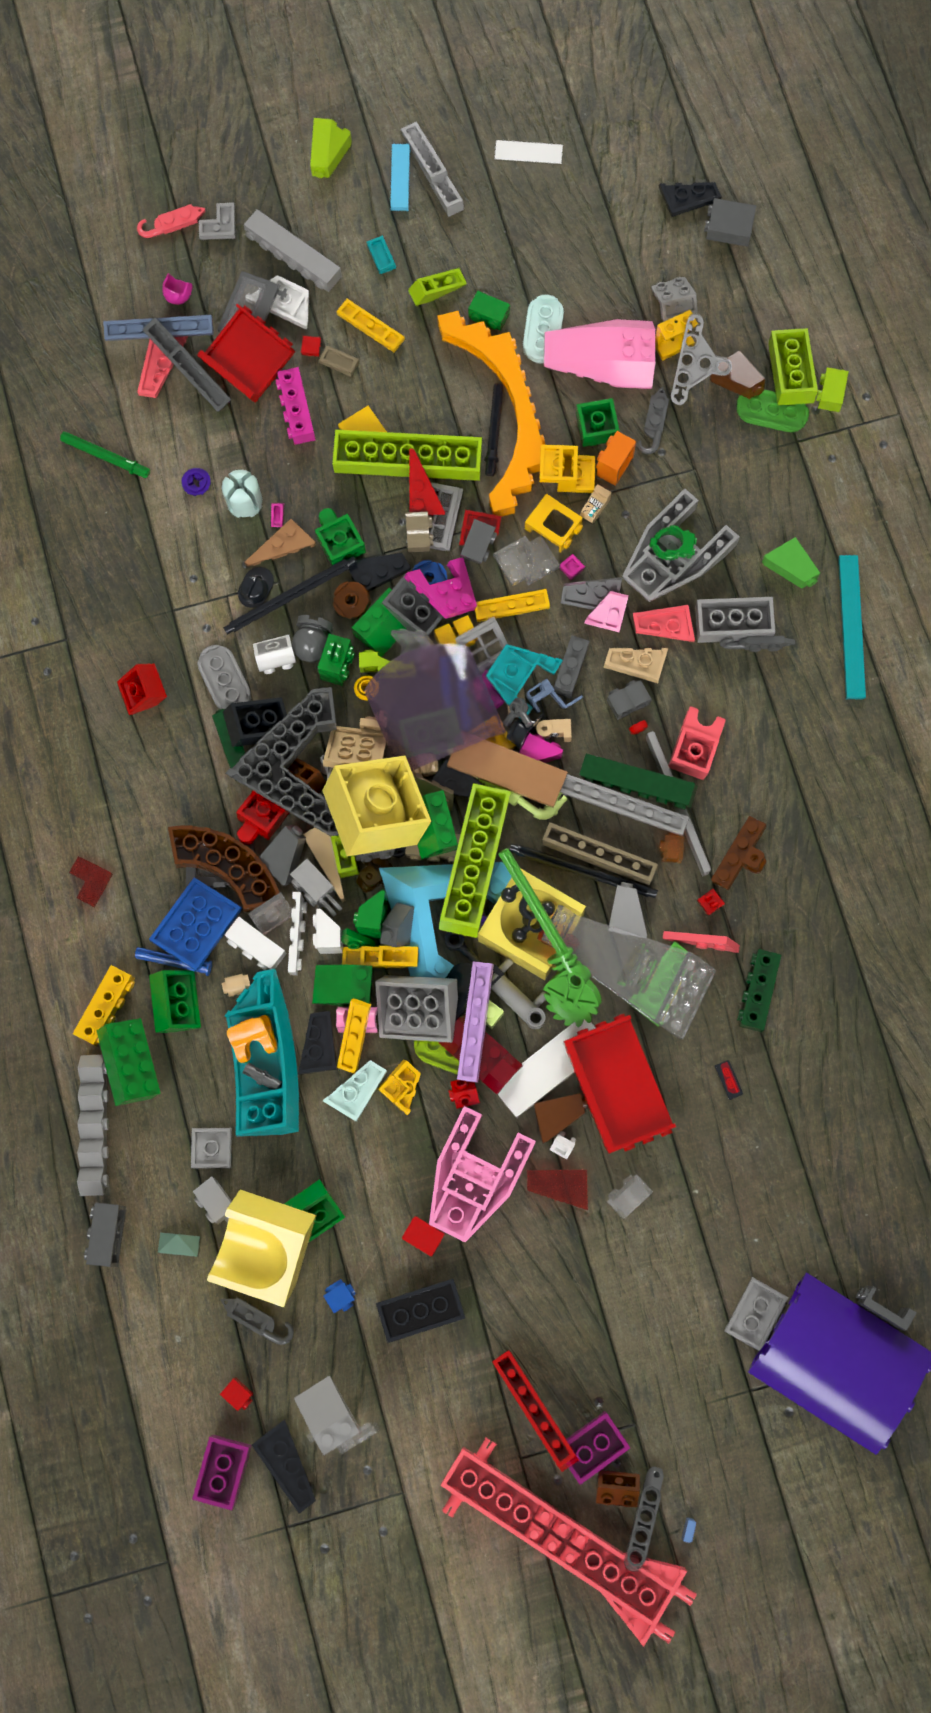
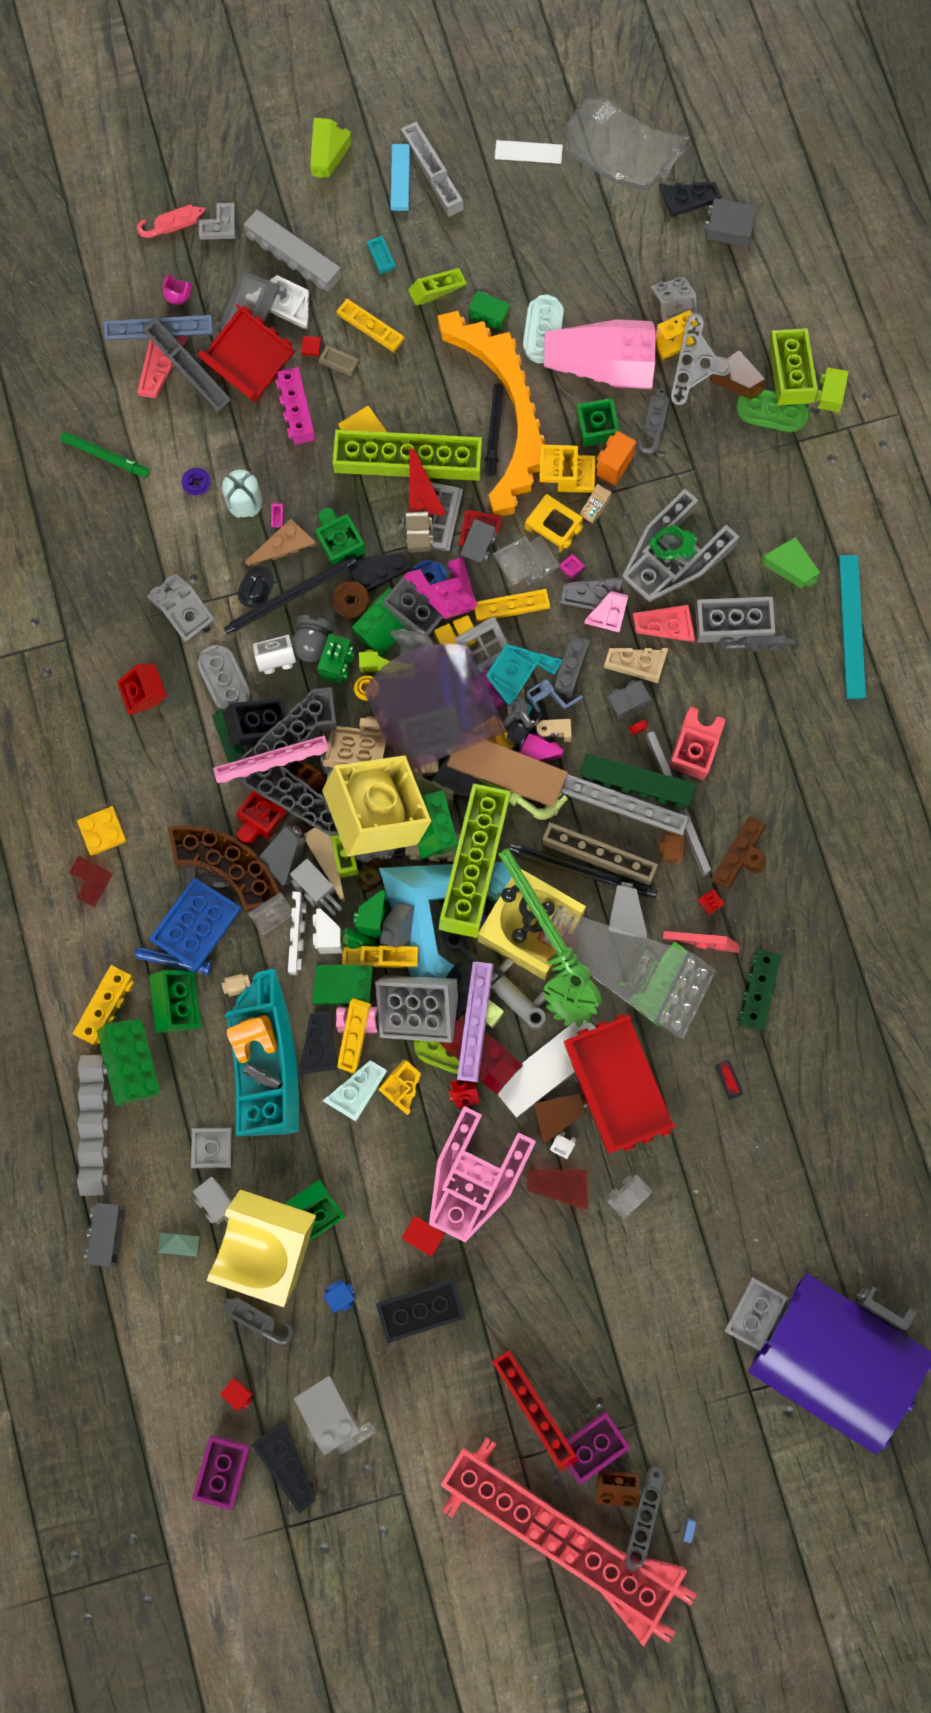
(101, 831): none -> yellow plate
(174, 600): none -> light grey bracket
(254, 944): white brick -> none
(271, 759): none -> bright pink plate
(621, 145): none -> clear windscreen

